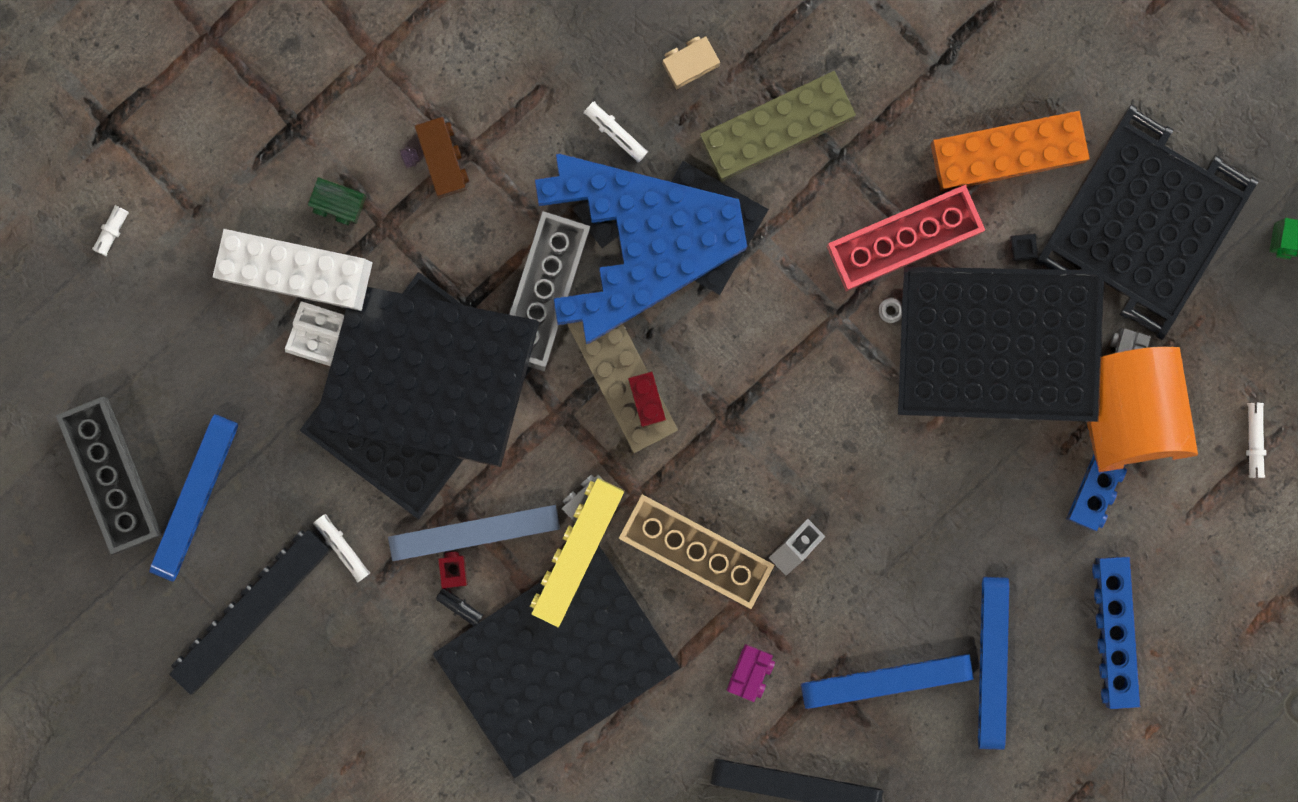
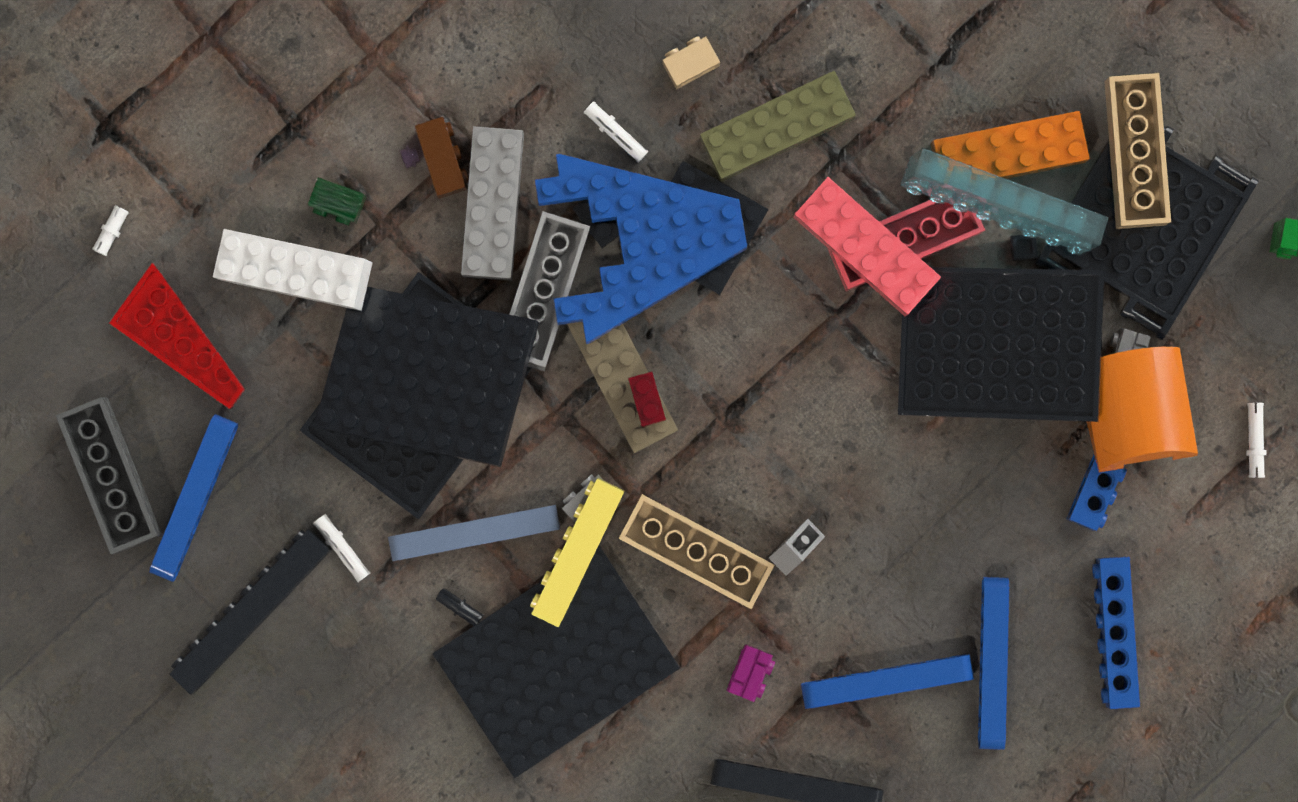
(166, 329): none -> red wing
(314, 333): white slope -> none
(452, 580): dark red brick -> none
(492, 203): none -> light grey brick
(866, 246): none -> coral brick
(898, 310): light grey plate -> none
(1003, 202): none -> clear light blue brick
(1137, 151): none -> tan brick

